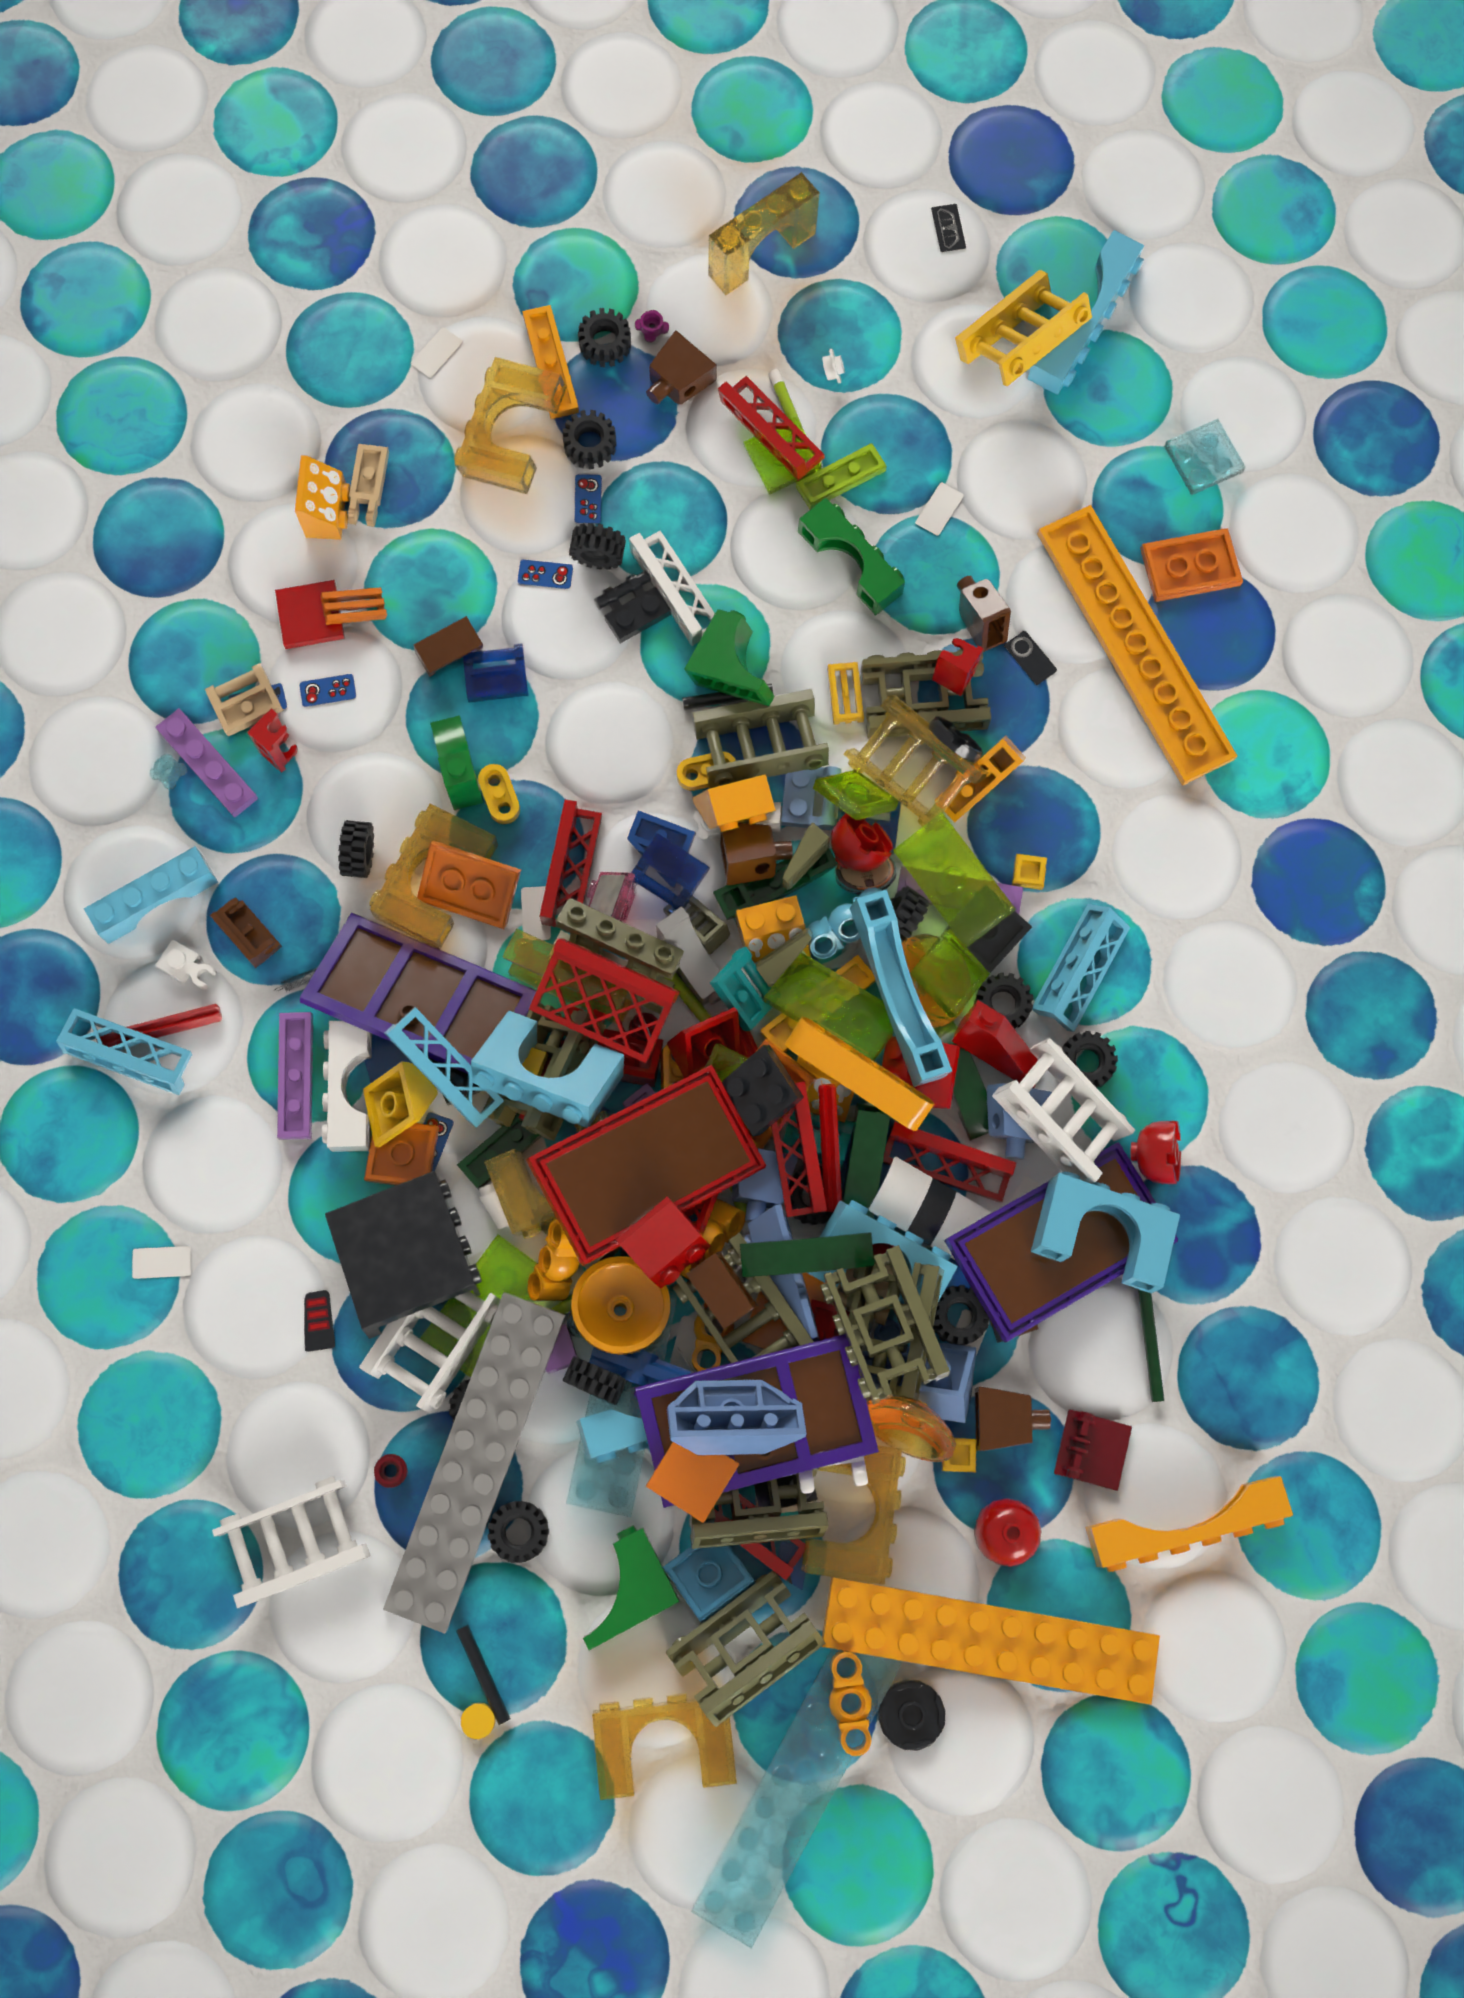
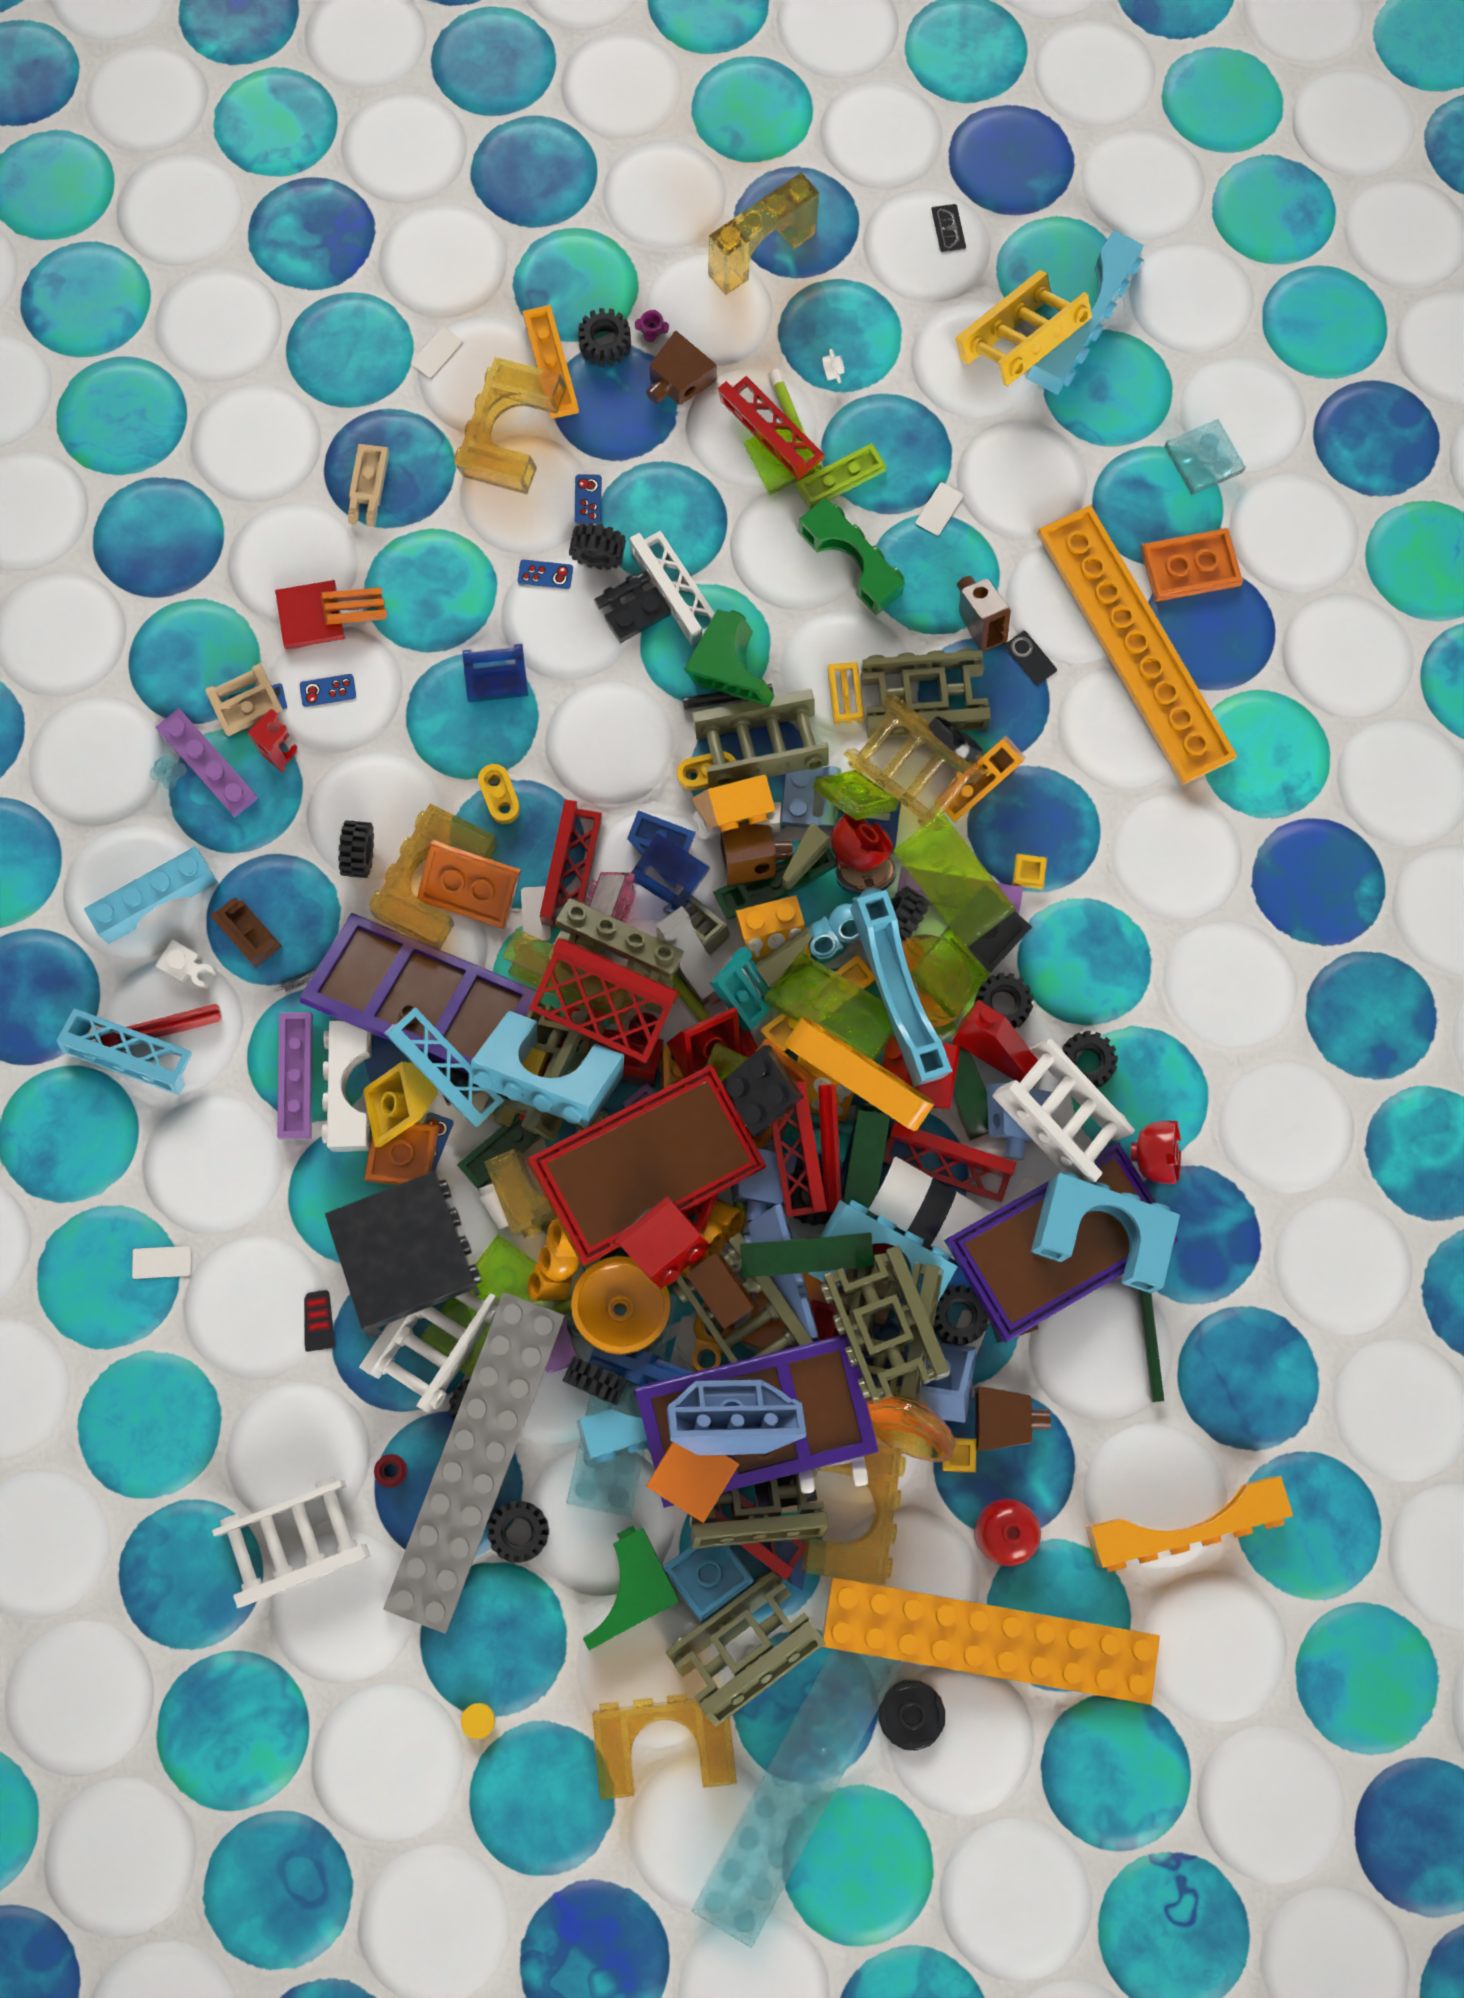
(321, 500): light orange slope -> none
(447, 645): reddish brown hinge -> none
(456, 763): green arch -> none
(483, 1674): black bar -> none
(585, 424): black tyre -> none
(855, 1719): light orange piece -> none
(957, 671): red hinge -> none
(1078, 961): medium azure fence -> none
(1093, 1449): dark red hinge -> none

